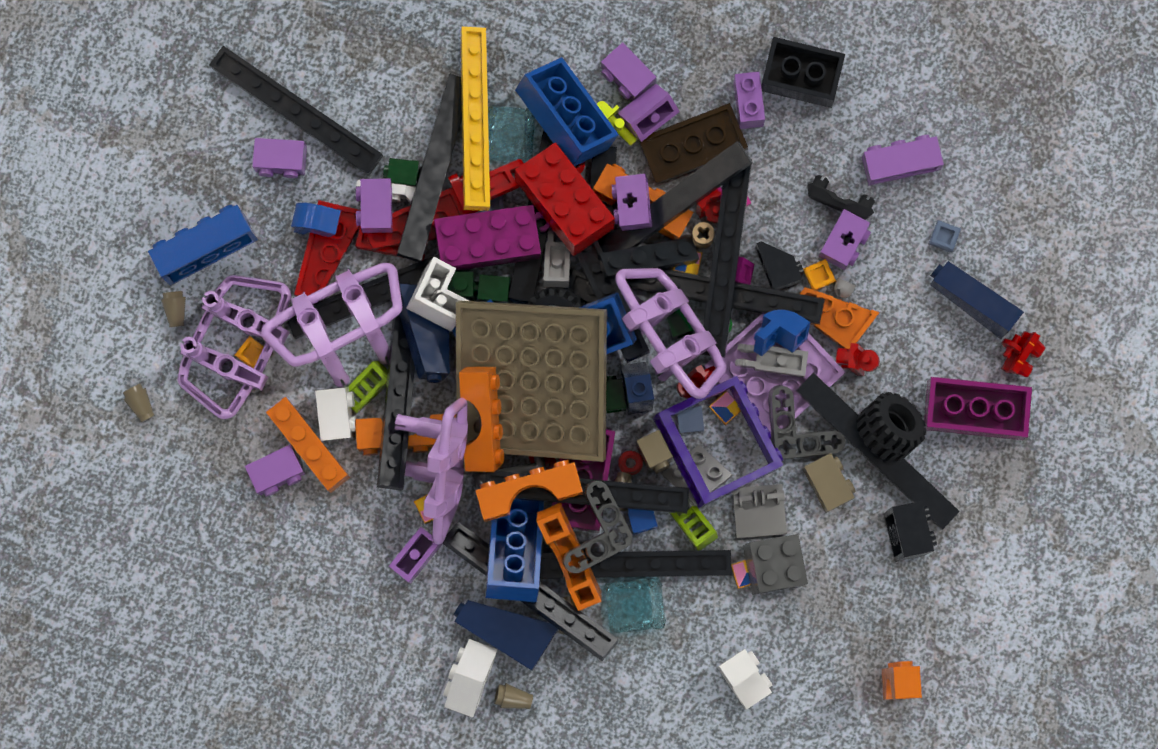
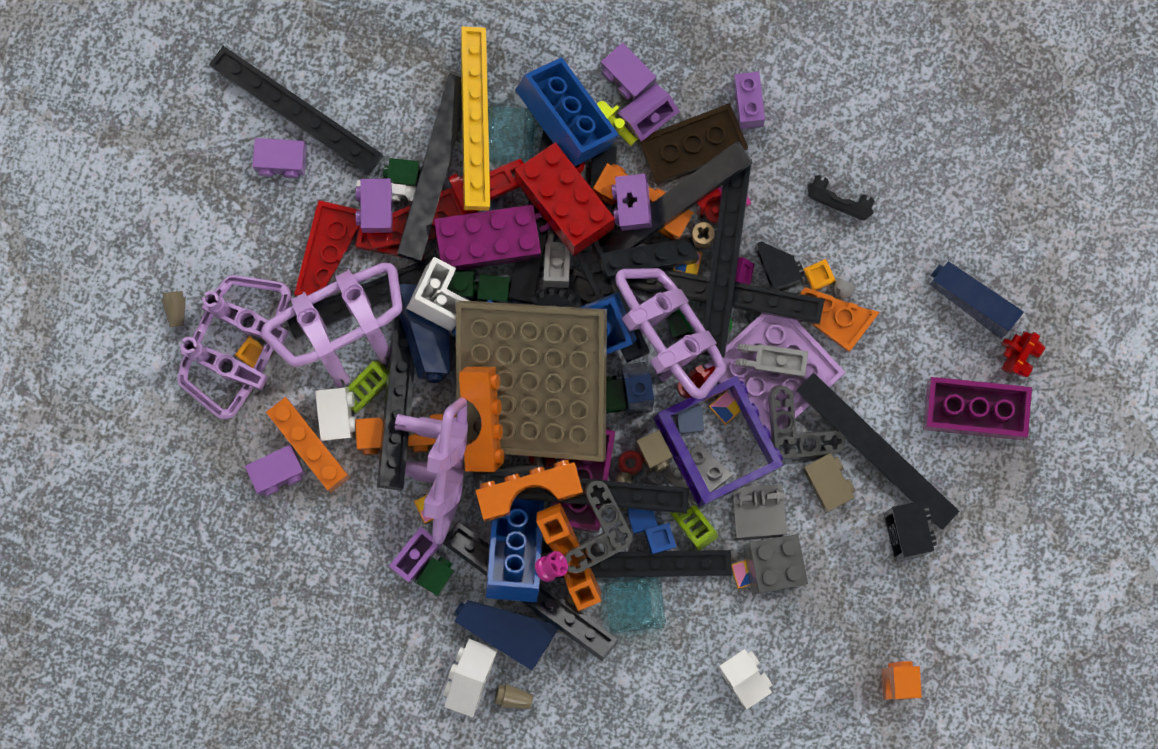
(139, 402): dark tan cone -> none
(202, 245): blue brick -> none
(315, 219): blue brick -> none
(436, 575): none -> dark green brick
(551, 566): none -> dark pink wheel
(660, 538): none -> blue tile
(782, 328): blue brick -> none
(802, 72): black brick -> none
(850, 226): medium lavender brick -> none
(857, 359): red hips -> none
(891, 426): black tyre -> none
(902, 159): medium lavender brick -> none
(944, 236): sand blue tile -> none

